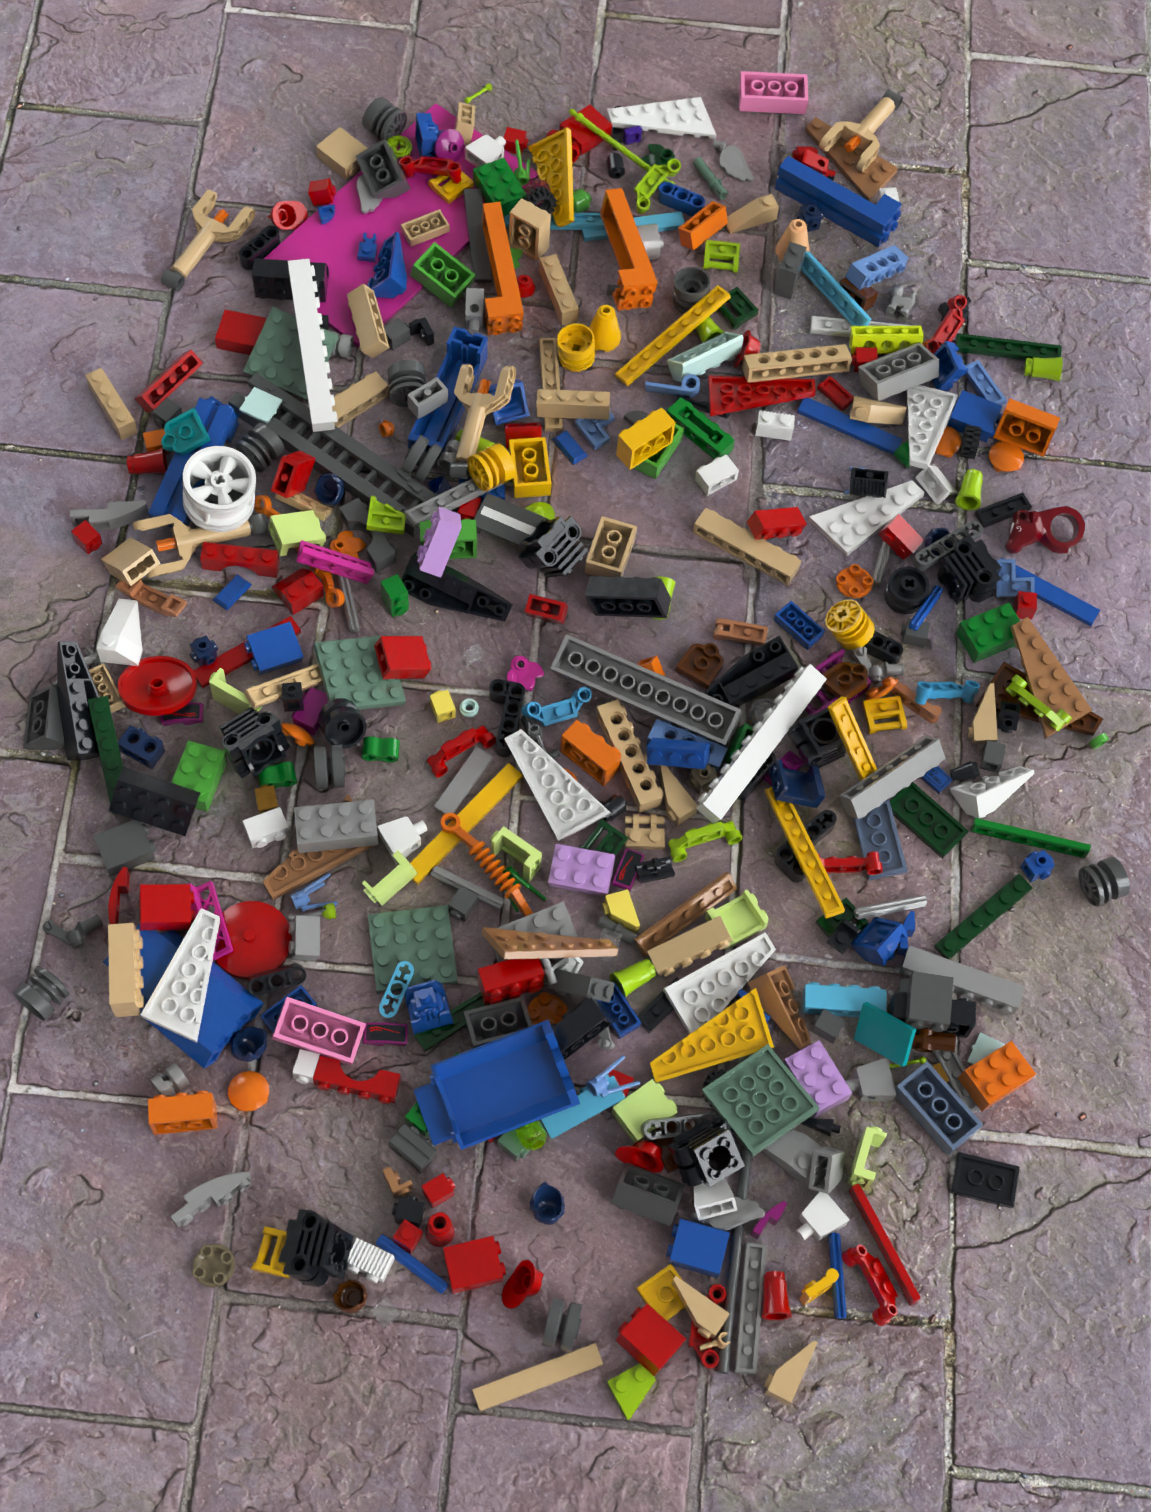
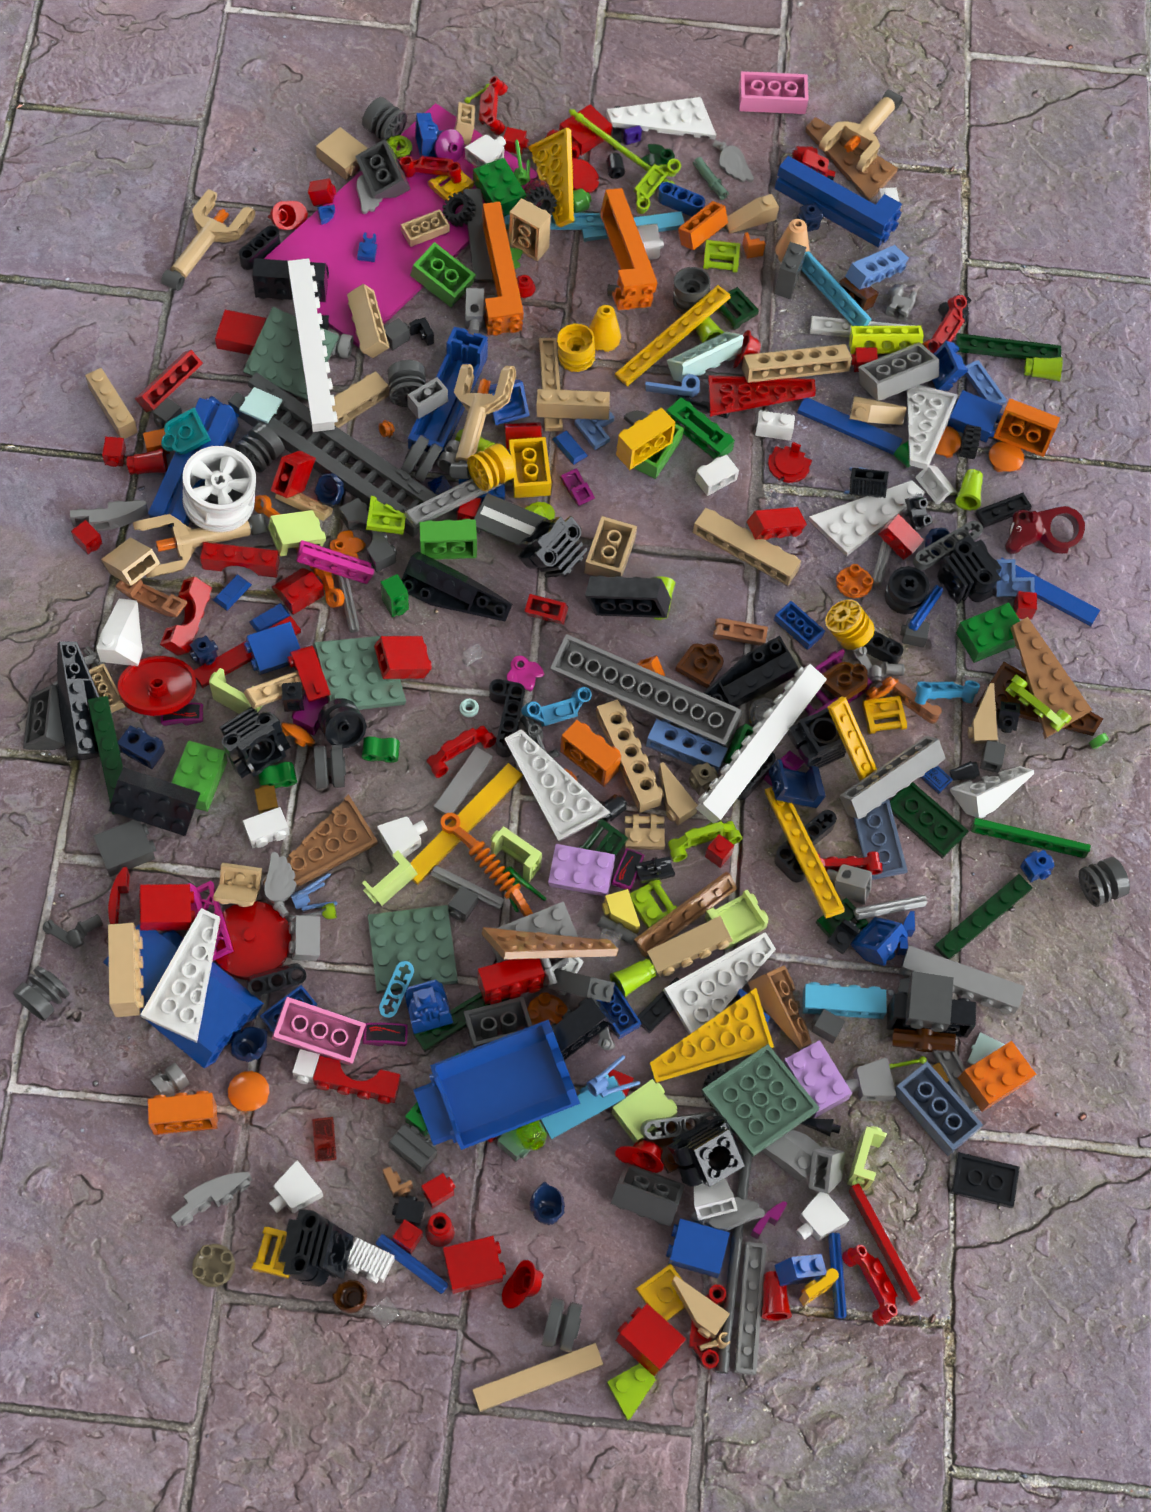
(114, 451): none -> red brick
(178, 637): none -> arch
(238, 885): none -> tan bracket
(269, 618): none -> blue tile
(279, 883): none -> light grey animal
(295, 1190): none -> white torso
(310, 672): none -> red door
(324, 1139): none -> clear red slope
(336, 826): light grey brick -> none
(390, 272): blue wedge -> none
(439, 541): lavender brick -> none
(442, 706): light yellow brick -> none
(466, 212): none -> black tyre
(489, 103): none -> red plate
(558, 289): tan brick -> none
(577, 487): none -> magenta slope
(584, 176): none -> red piece
(647, 906): none -> lime plate
(678, 753): blue brick -> none
(719, 850): none -> red brick
(753, 247): none -> orange panel
(787, 1378): tan slope -> none
(789, 463): none -> red piece
(800, 1269): none -> blue brick
(835, 393): red tile -> none
(852, 882): none -> light grey torso
(884, 1034): teal tile -> none
(917, 512): none -> black hips

